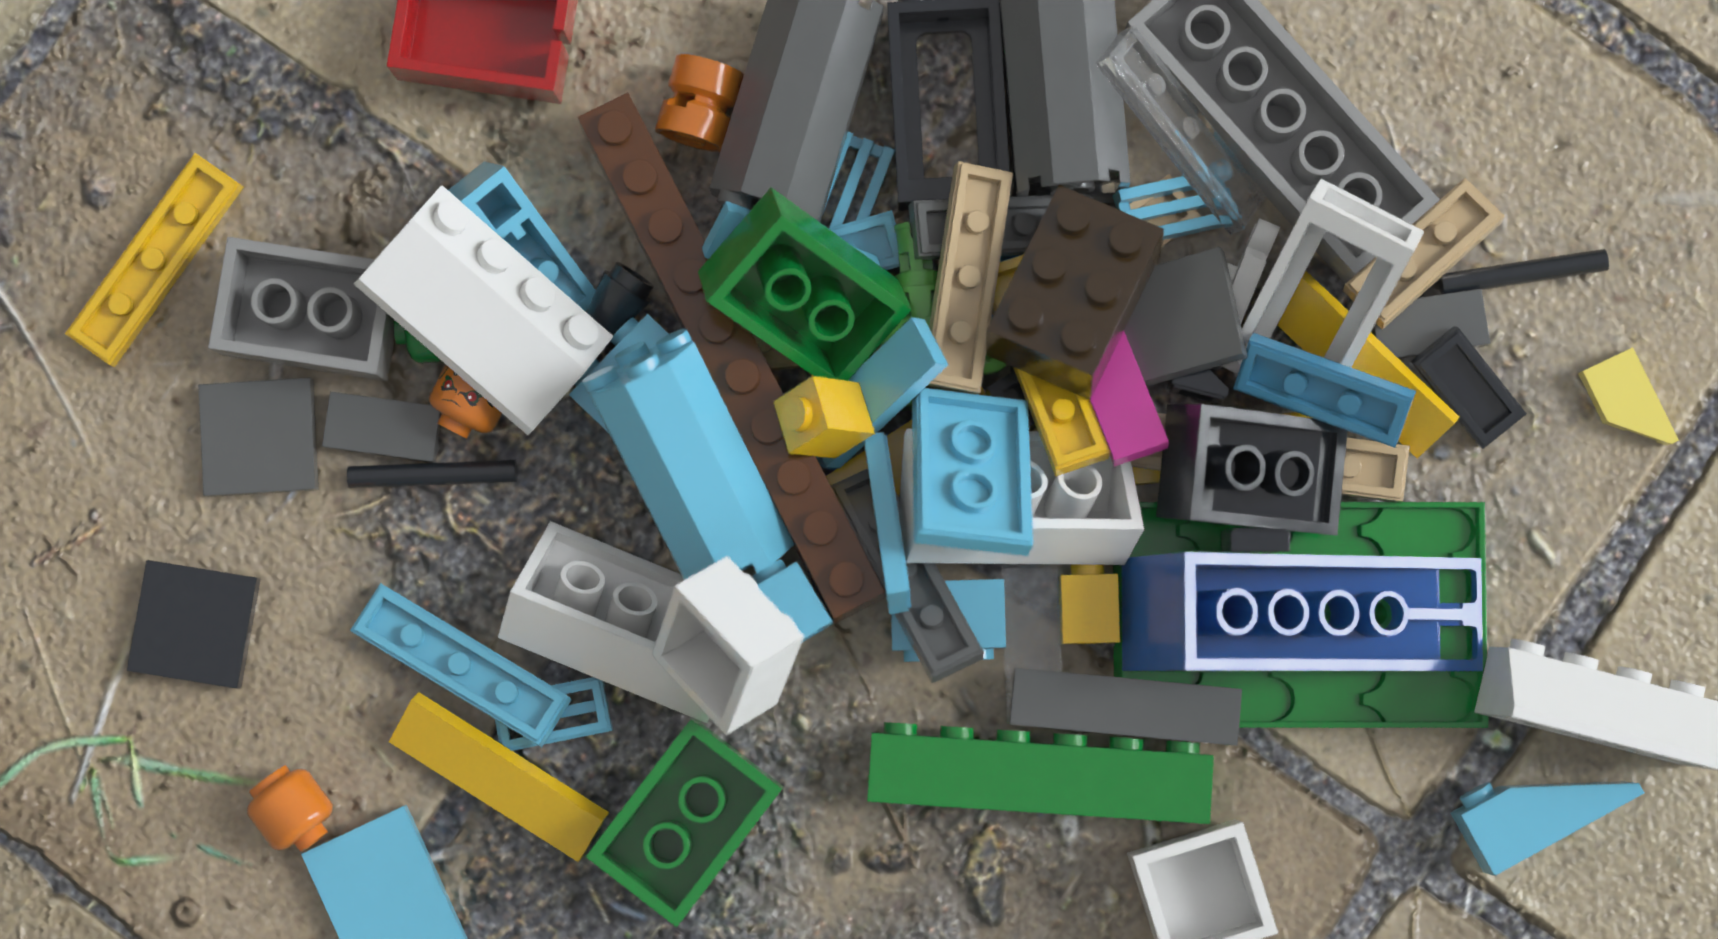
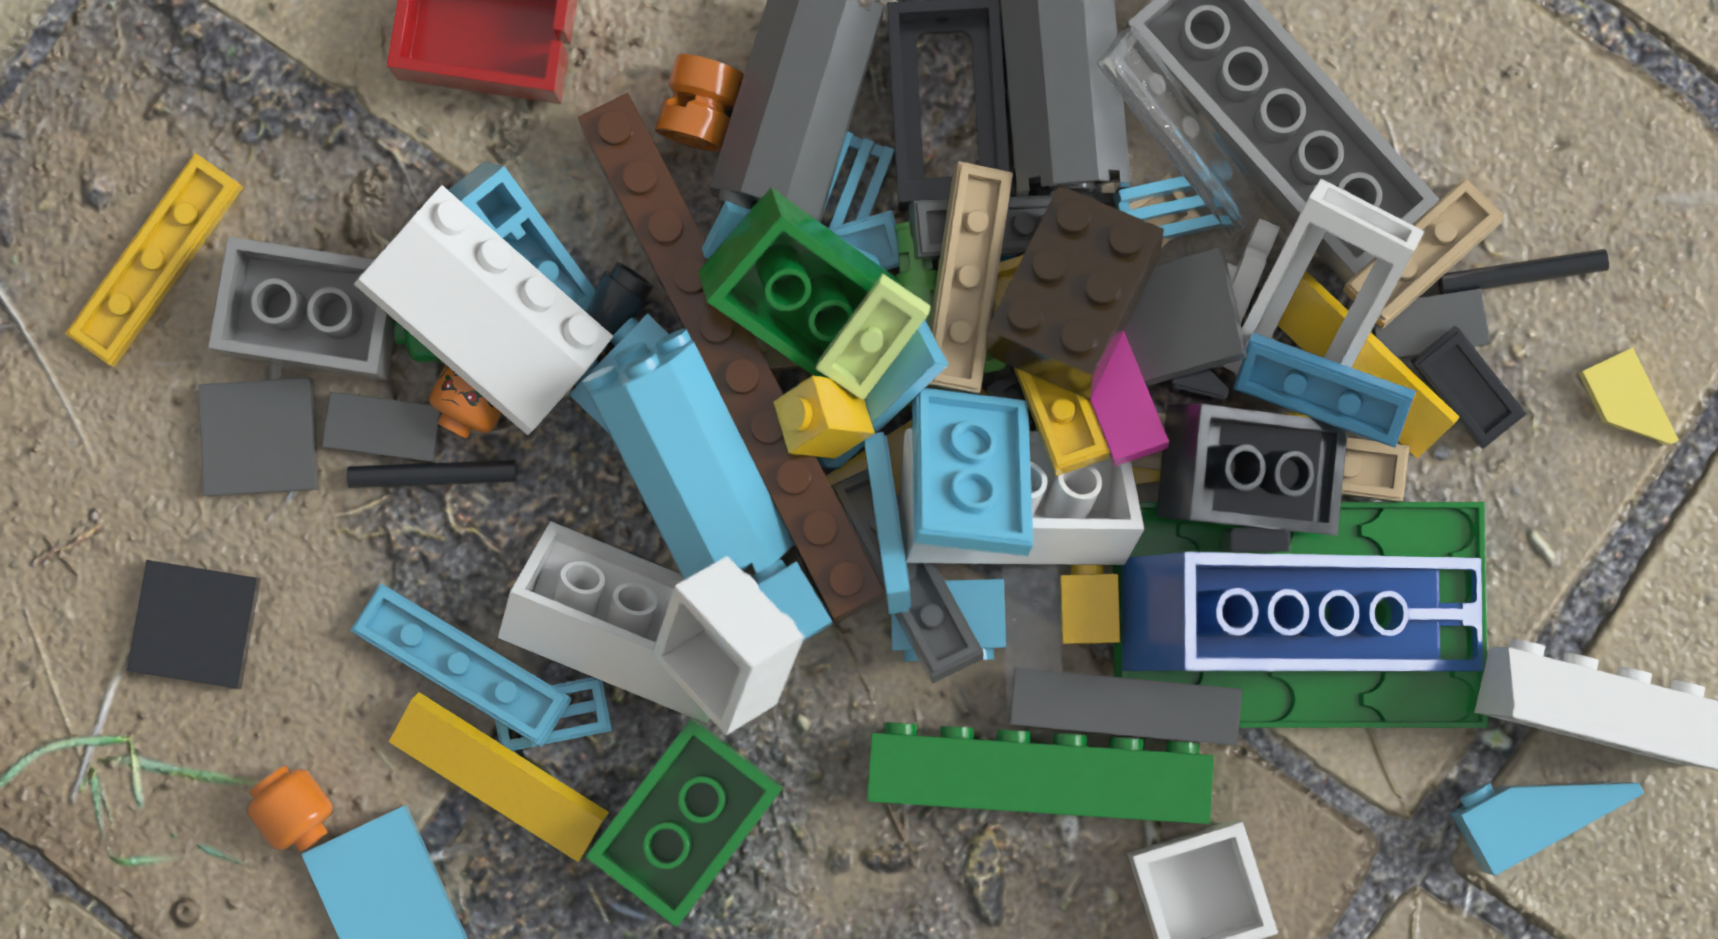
(873, 337): none -> yellowish green plate

